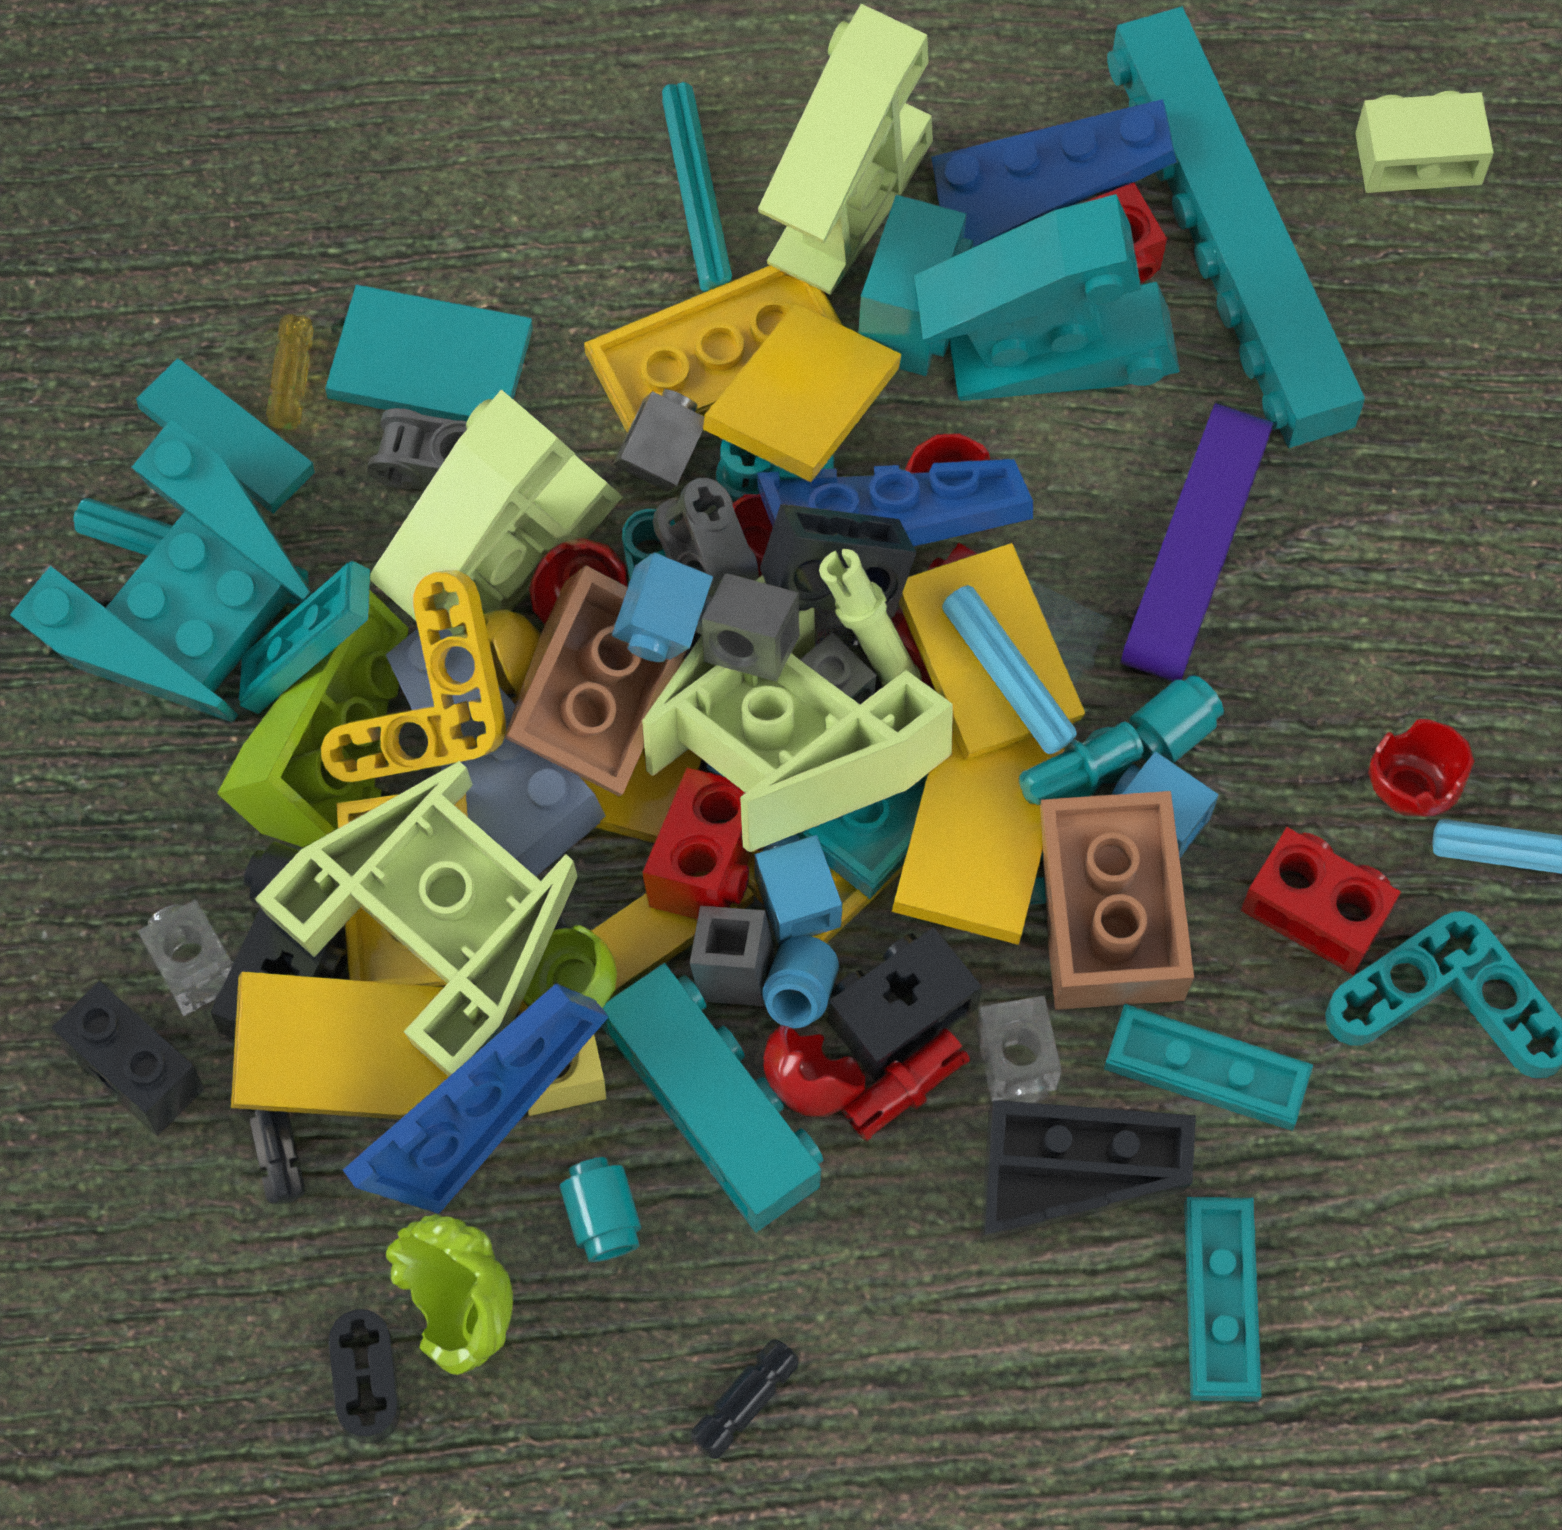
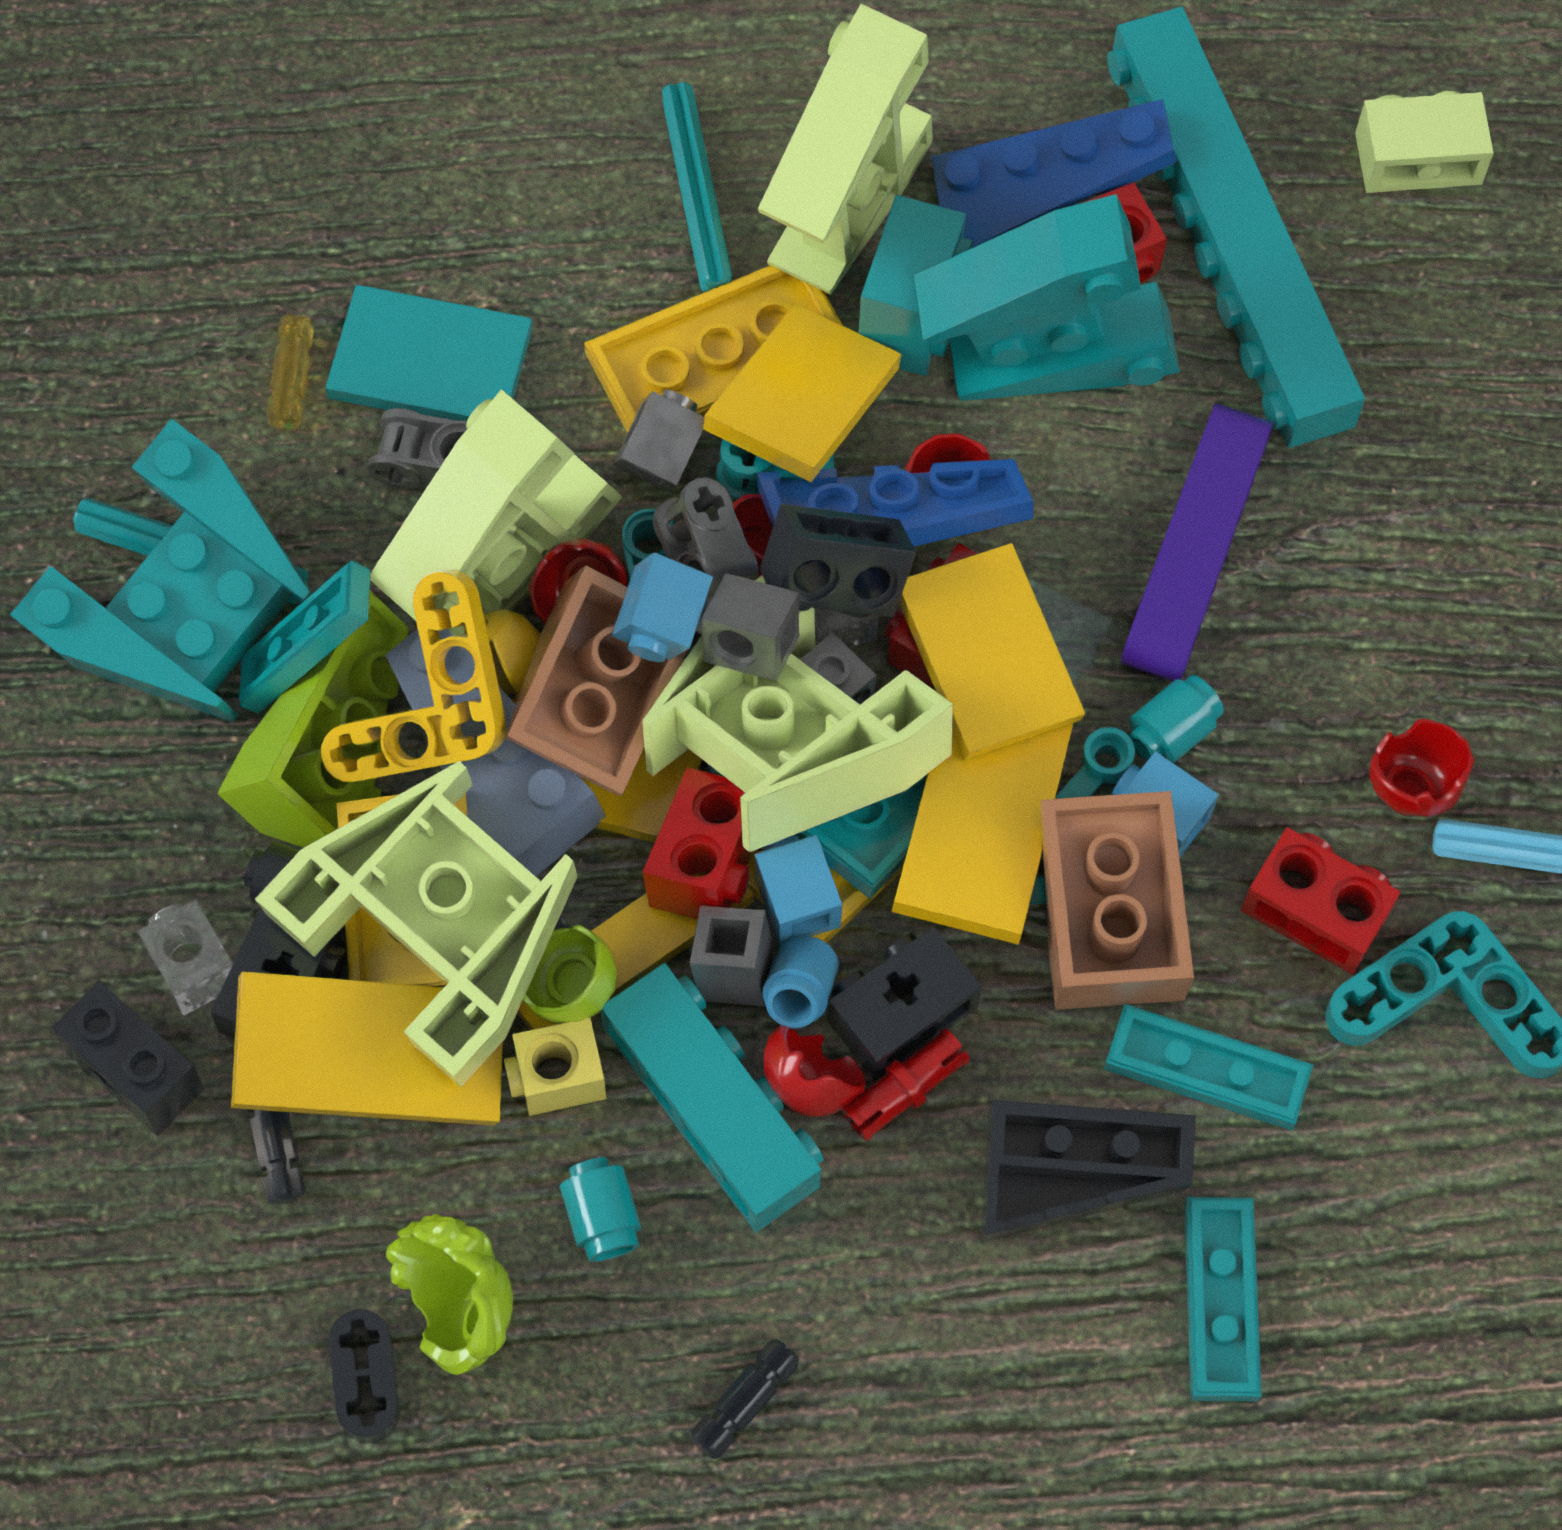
(256, 455): teal tile -> none
(470, 1113): blue wing -> none
(863, 610): yellowish green pin -> none
(1009, 669): medium azure axle -> none
(1025, 1024): clear brick -> none
(1081, 764): teal axle -> none

